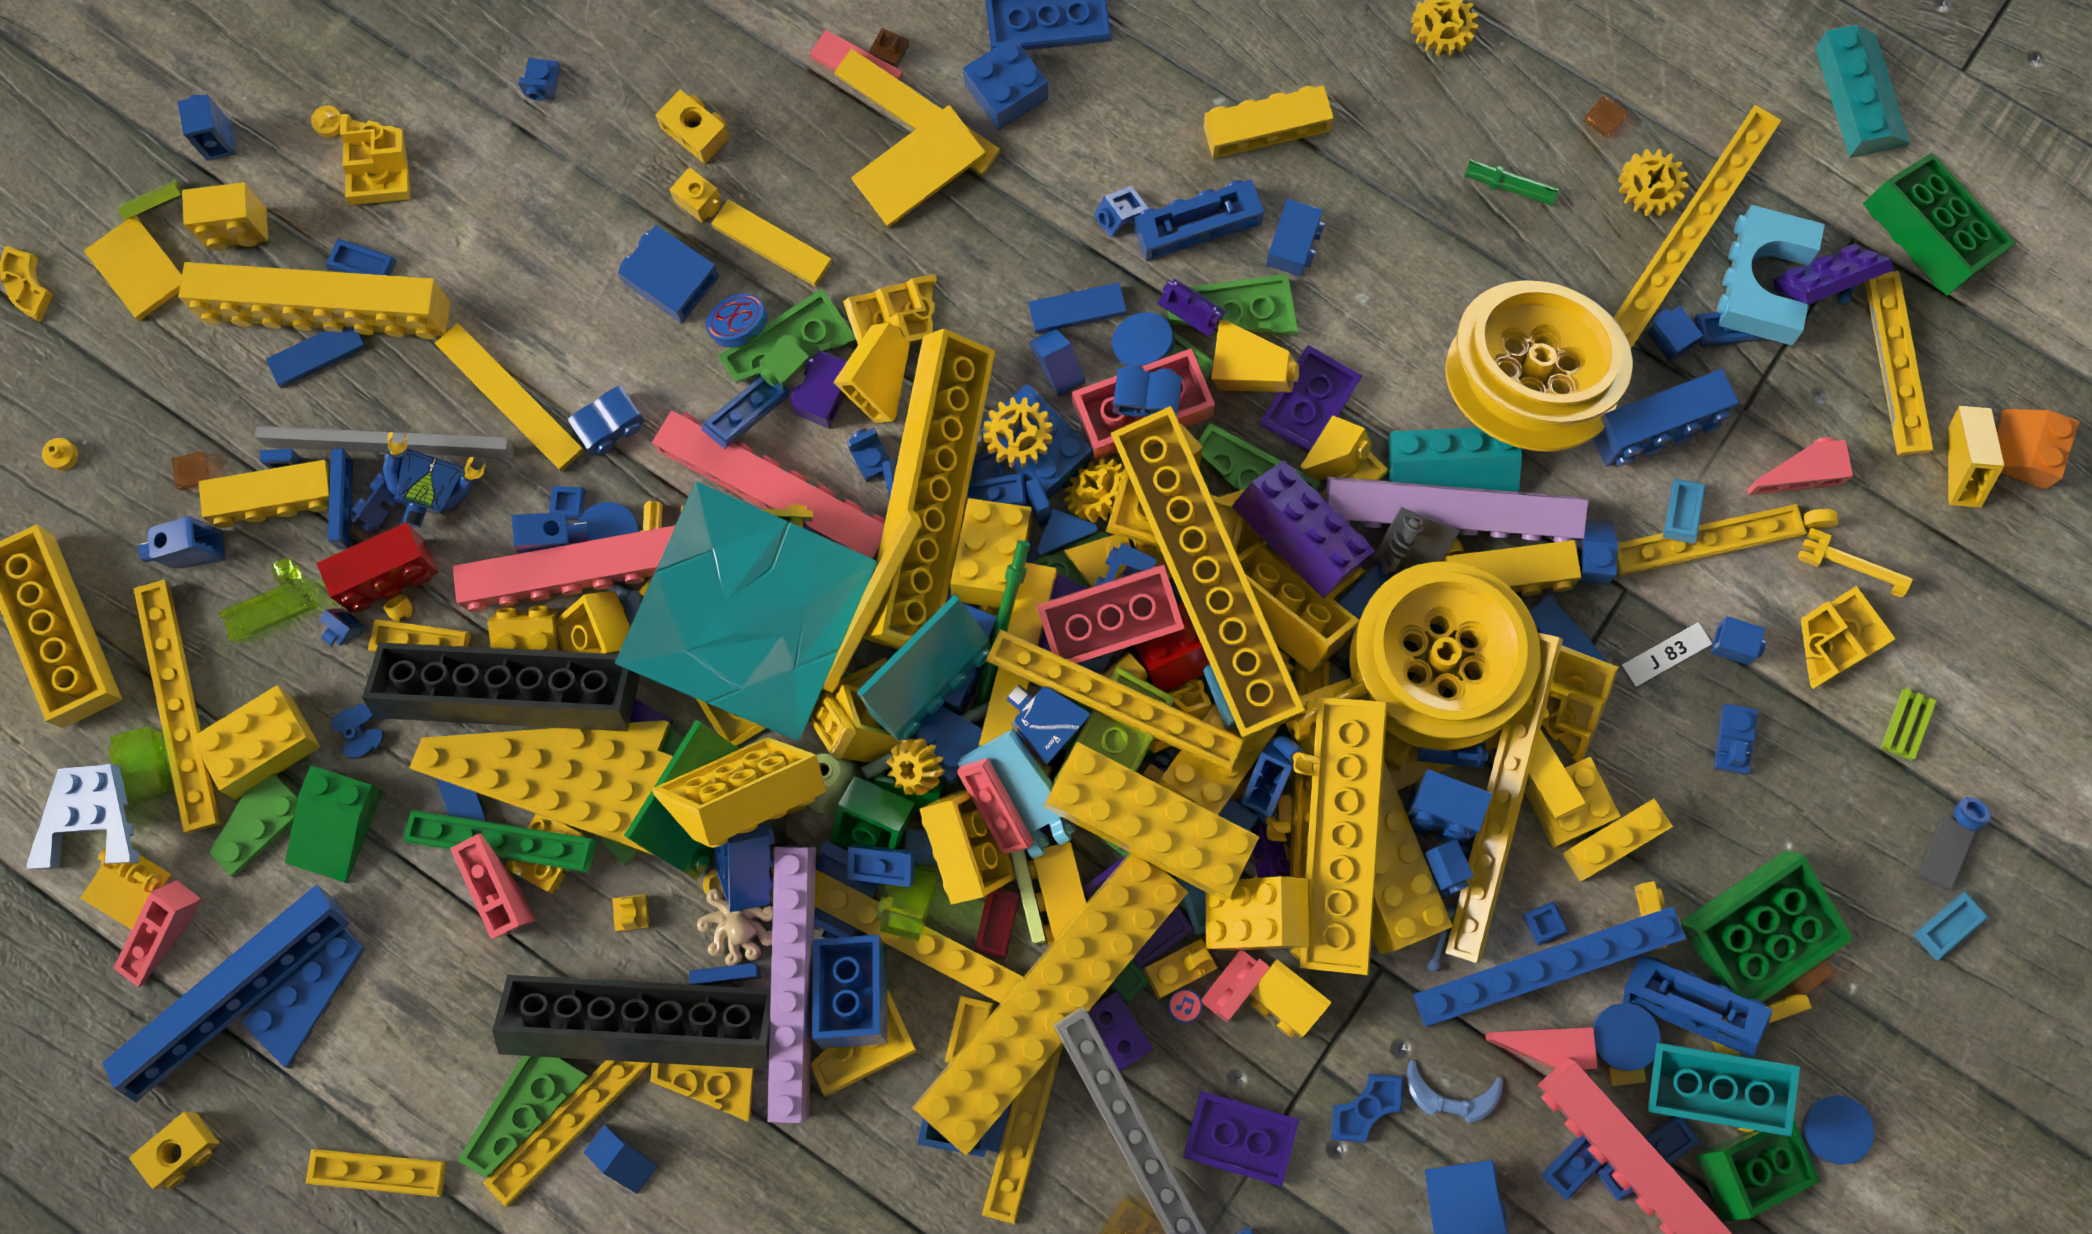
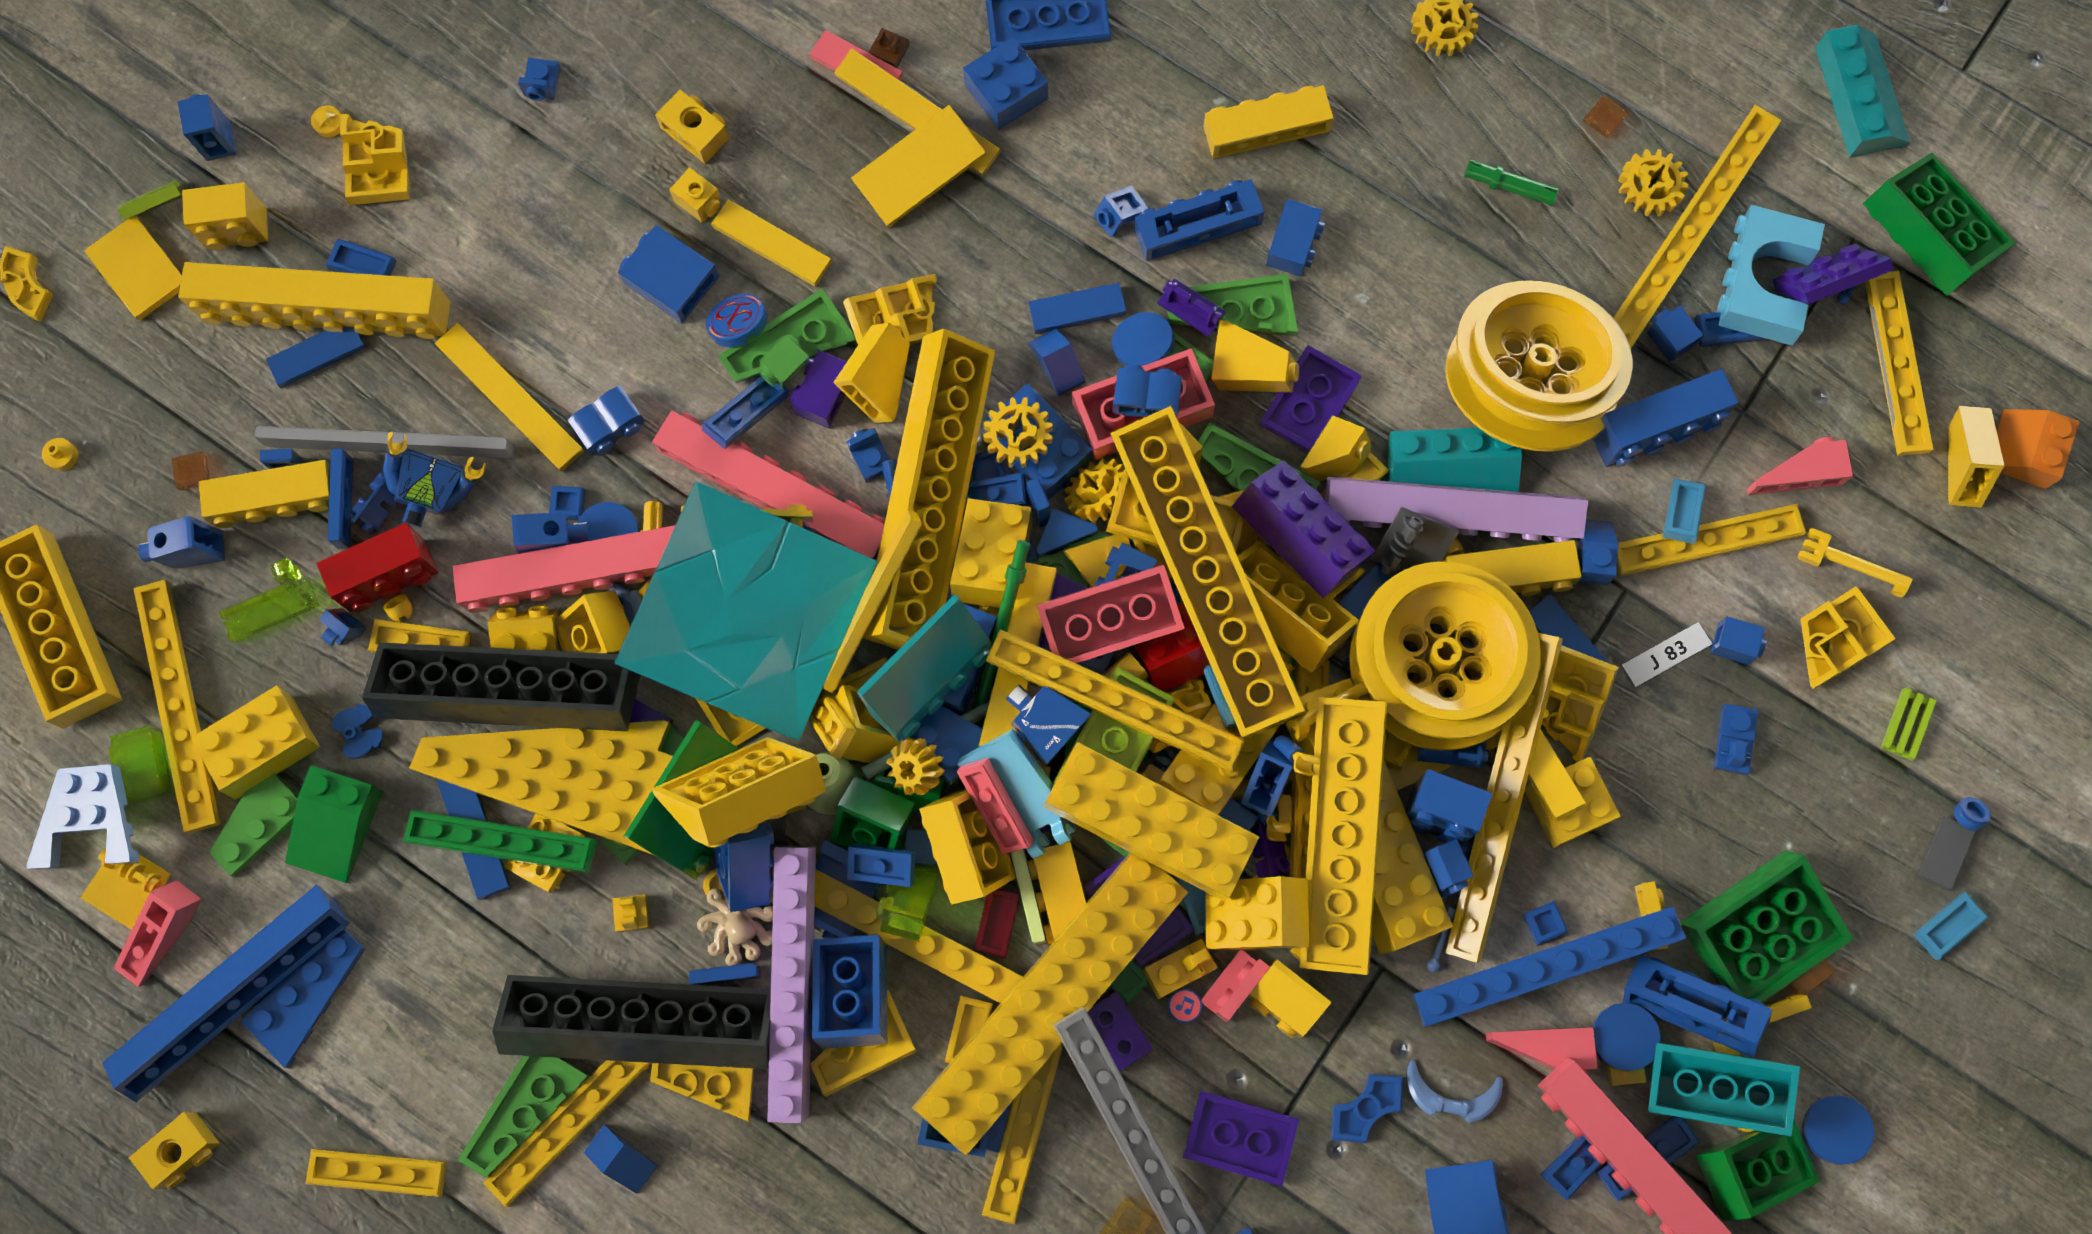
(492, 887): coral slope -> none
(1617, 840): yellow brick -> none
(1821, 519): yellow tile -> none

